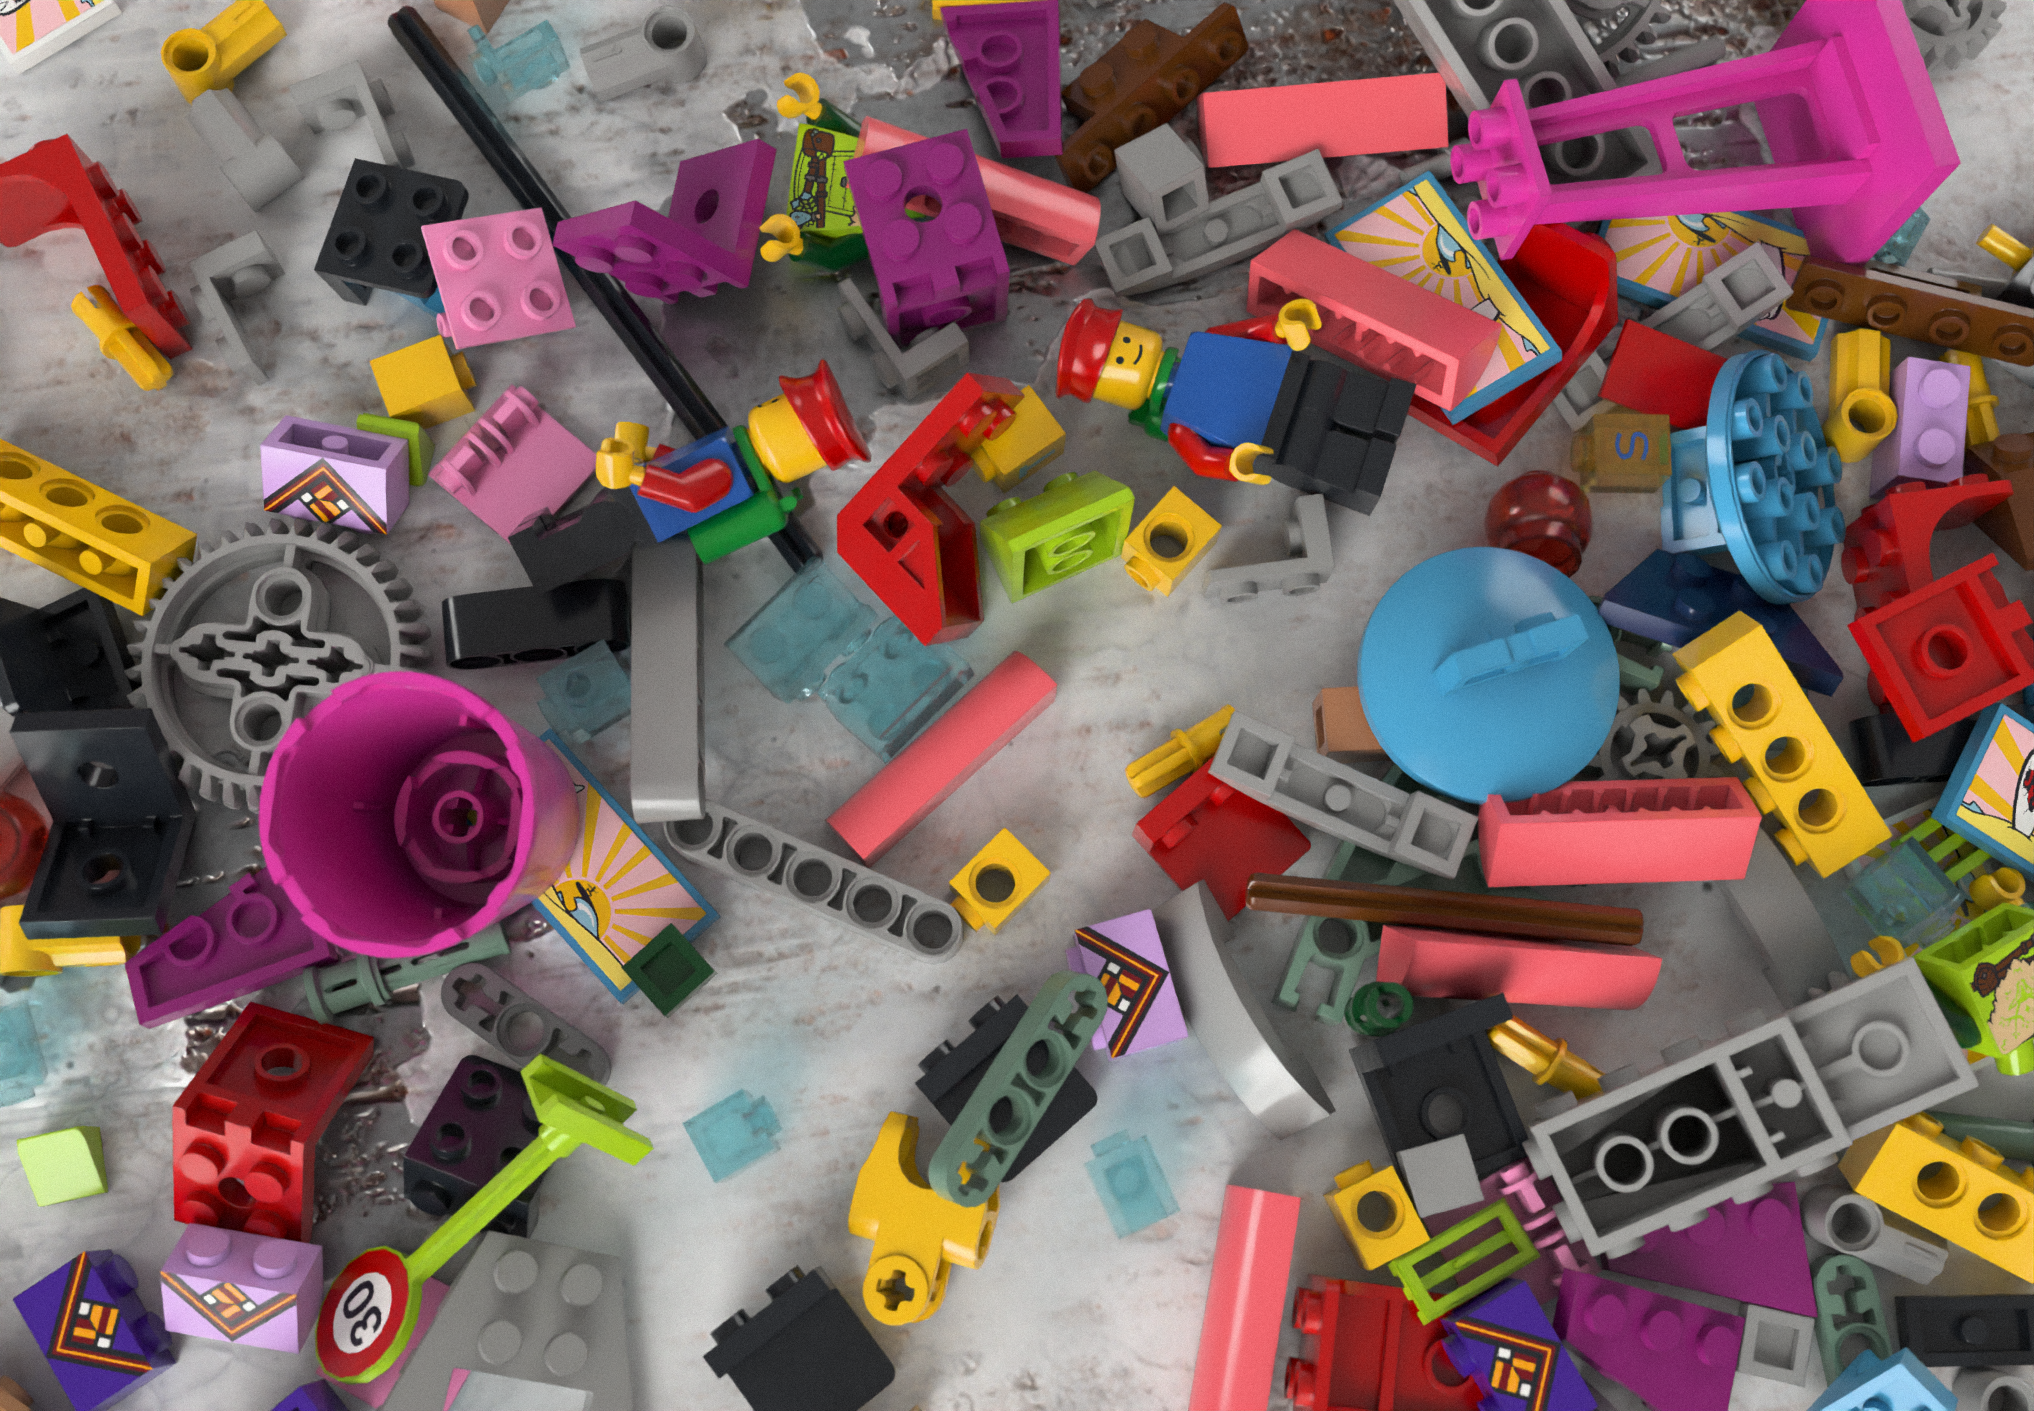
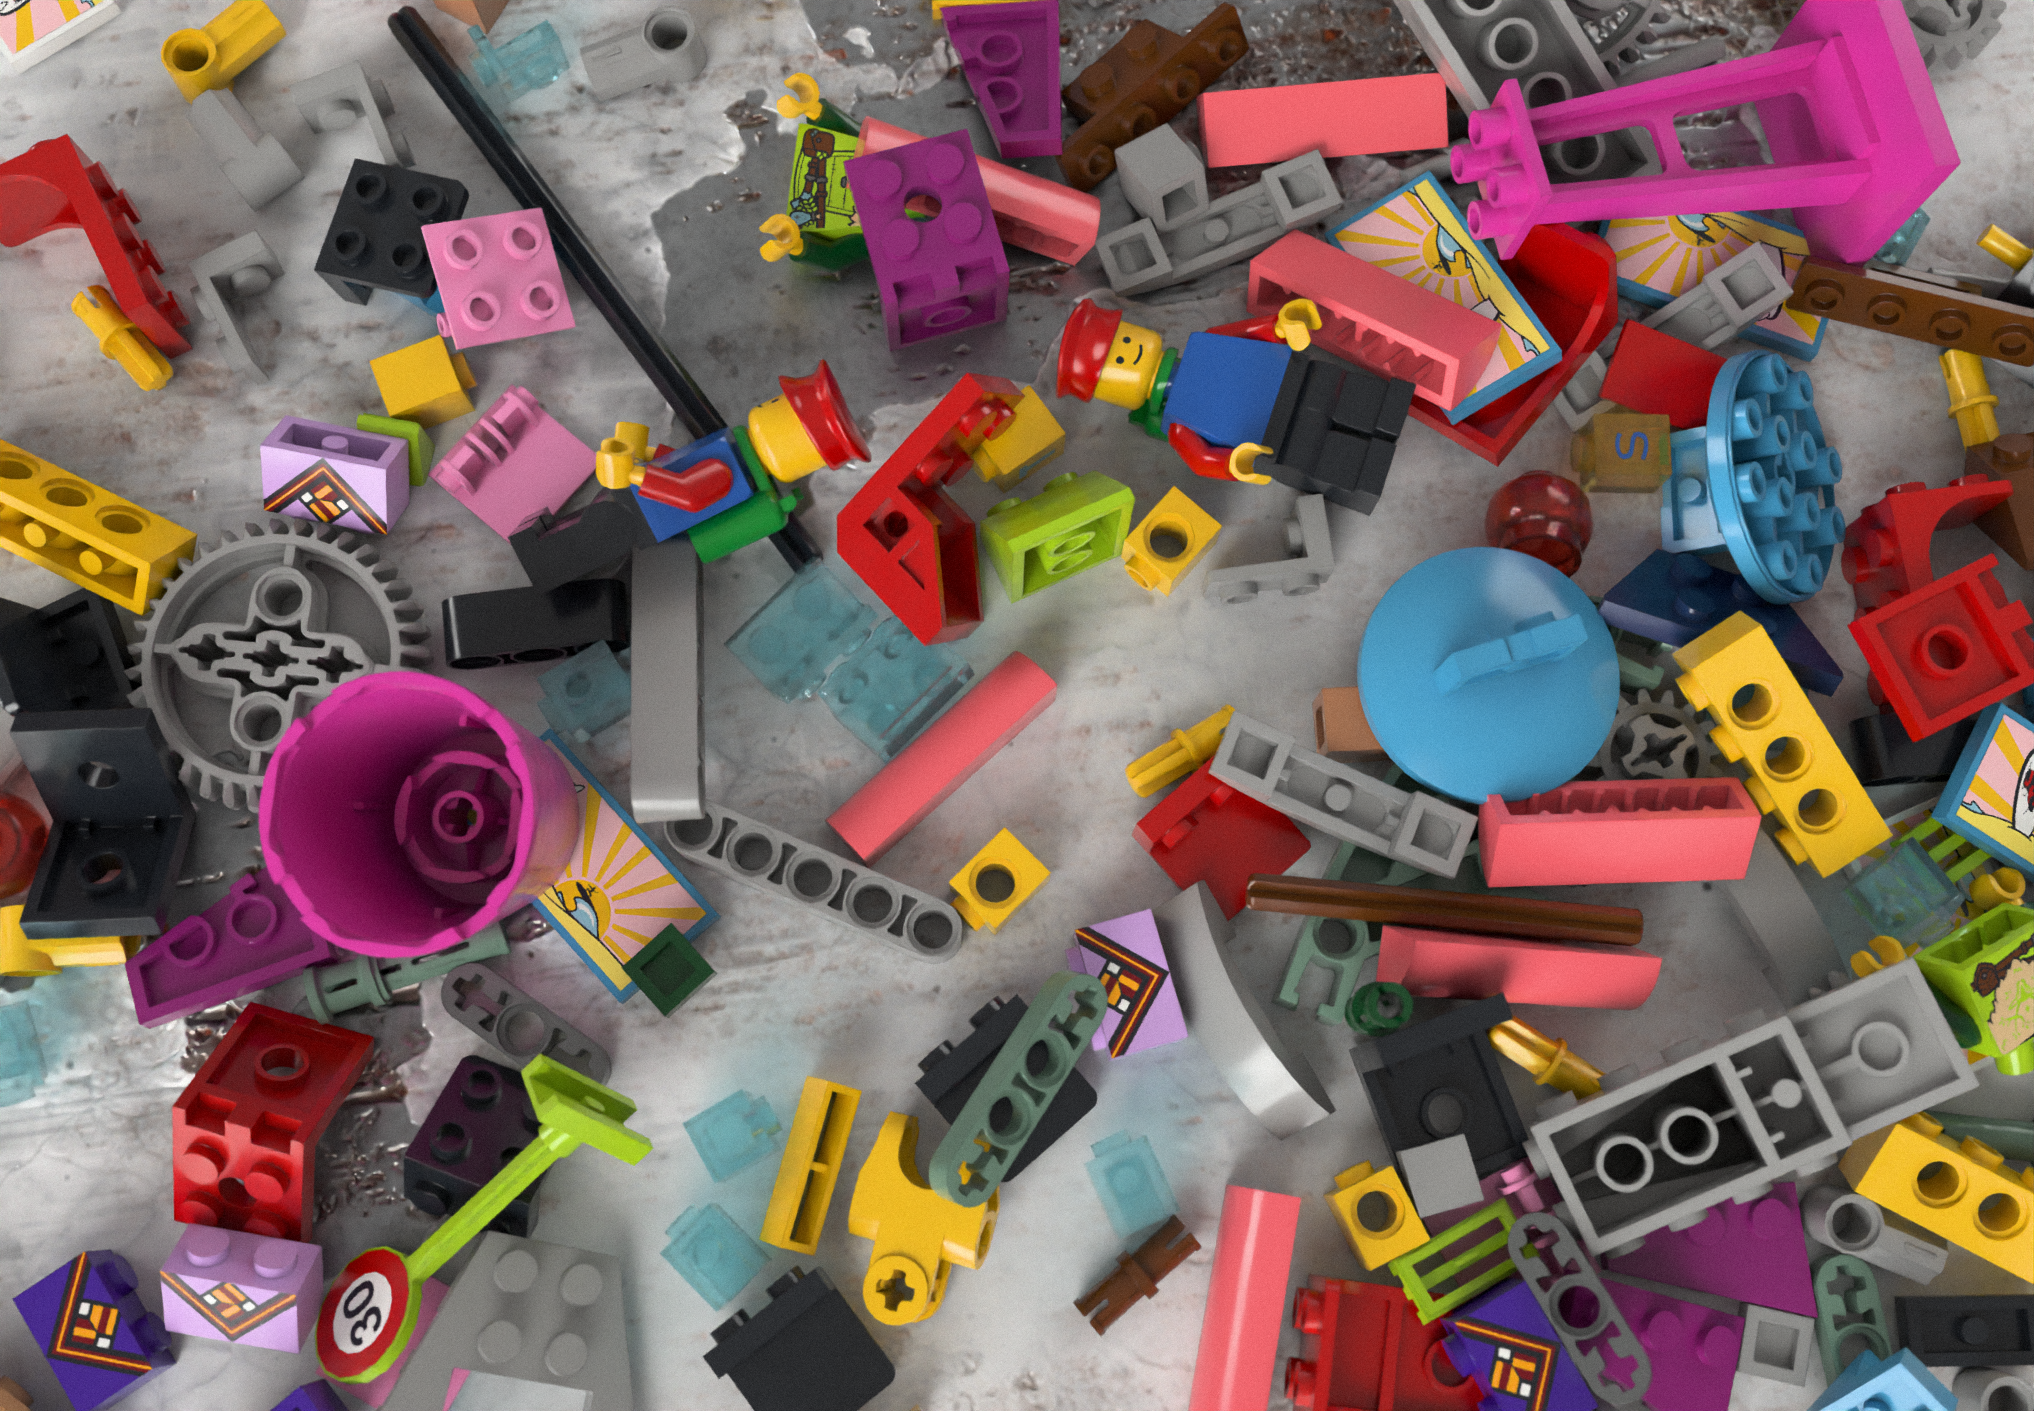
(64, 1164): slope -> none
(701, 243): magenta bracket -> none
(713, 1254): none -> clear light blue brick
(799, 1160): none -> yellow piece
(929, 355): light grey bracket -> none
(1137, 1274): none -> reddish brown pin
(1594, 1363): none -> dark grey beam
(1859, 392): yellow piece -> none
(1929, 426): lavender brick -> none

